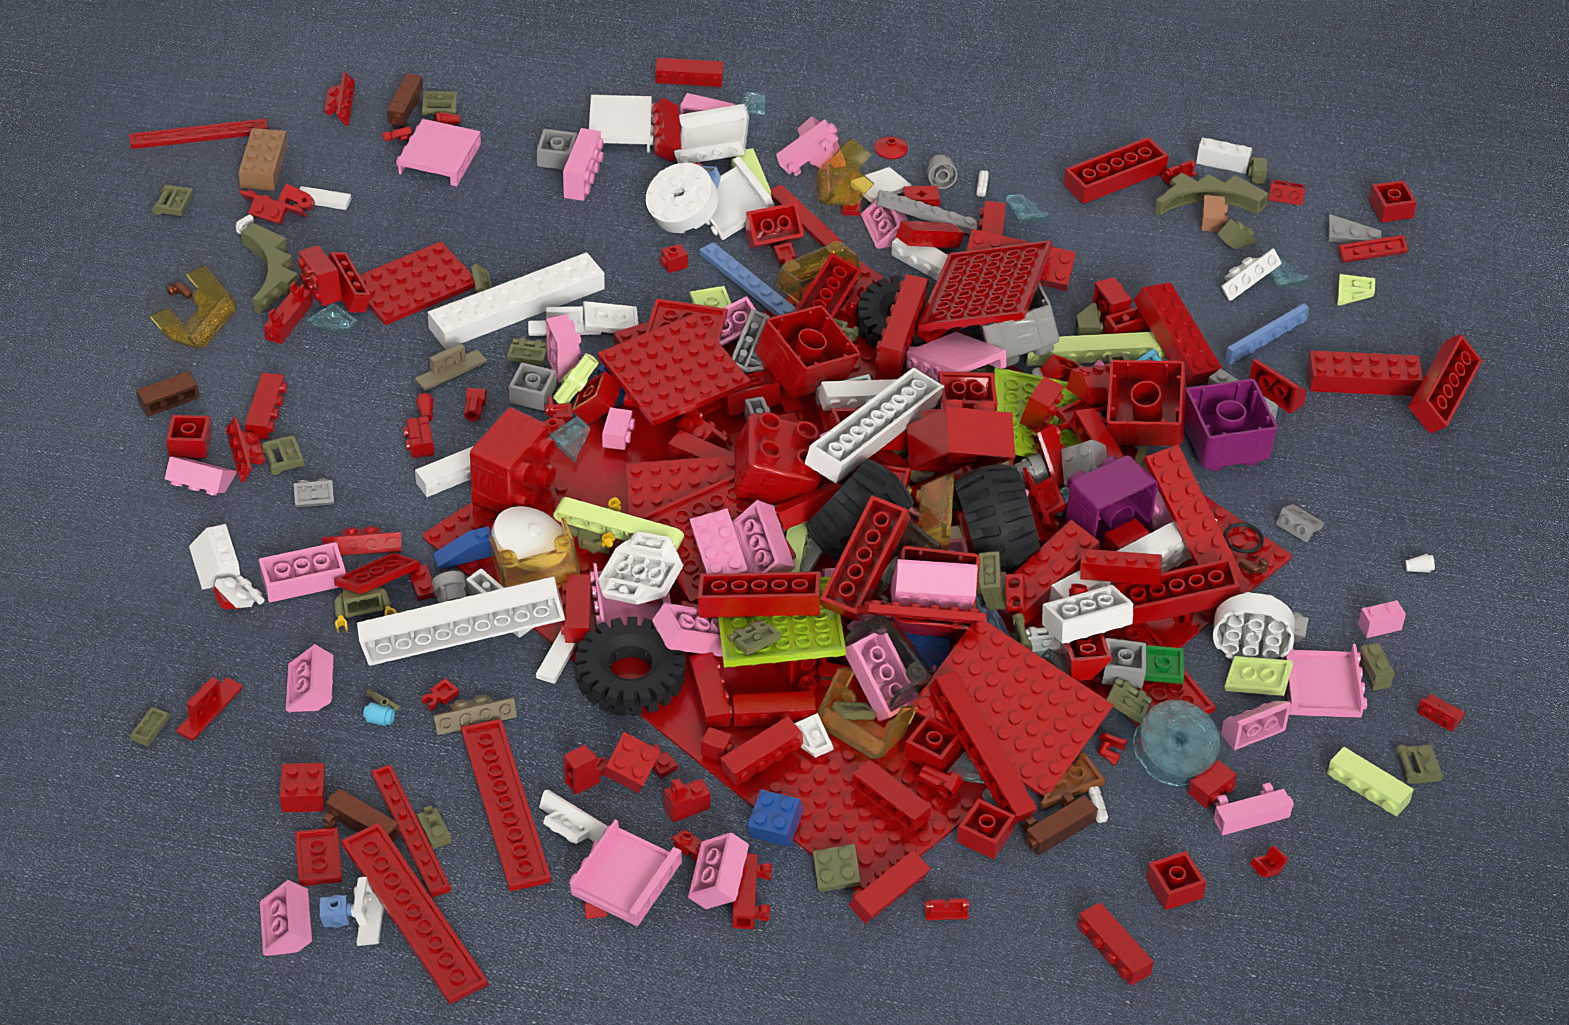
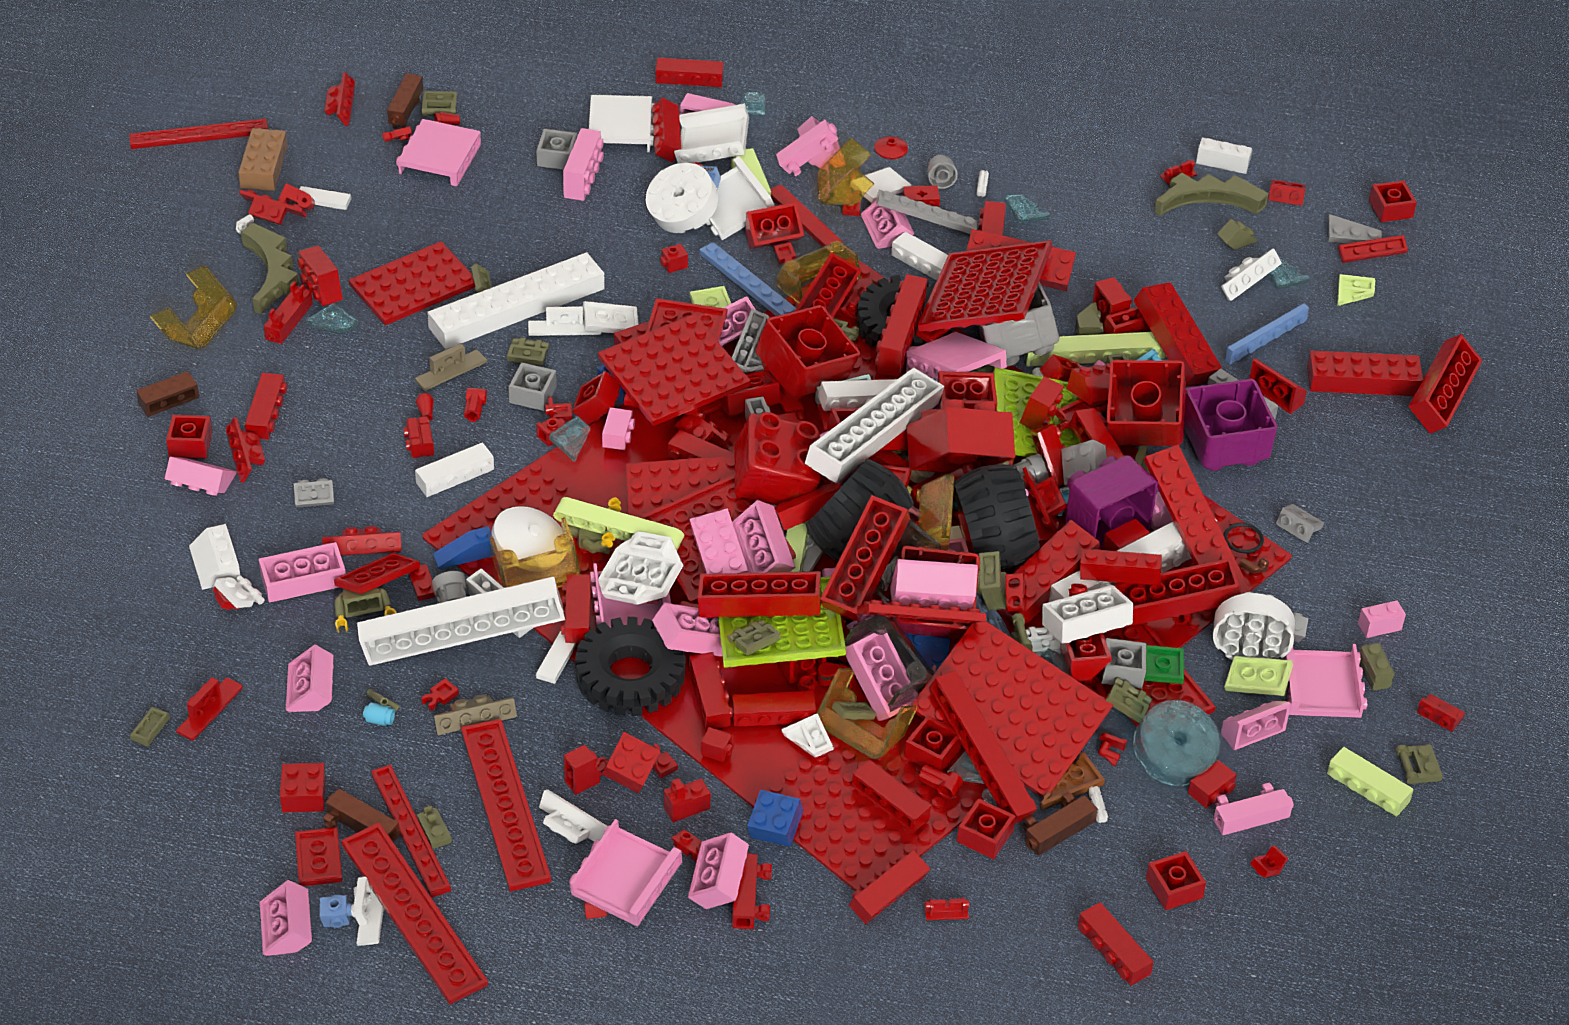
(177, 202): olive plate -> none
(179, 287): copper arm -> none
(288, 451): olive plate -> none
(353, 289): red brick -> none
(511, 462): red brick -> none
(562, 345): bright pink brick -> none
(575, 379): yellowish green piece -> none
(762, 751): red brick -> none
(837, 868): olive plate -> none
(930, 234): red brick -> none
(1115, 170): red brick -> none
(1214, 213): nougat brick -> none
(1257, 170): olive brick -> none
(1422, 563): white cone -> none

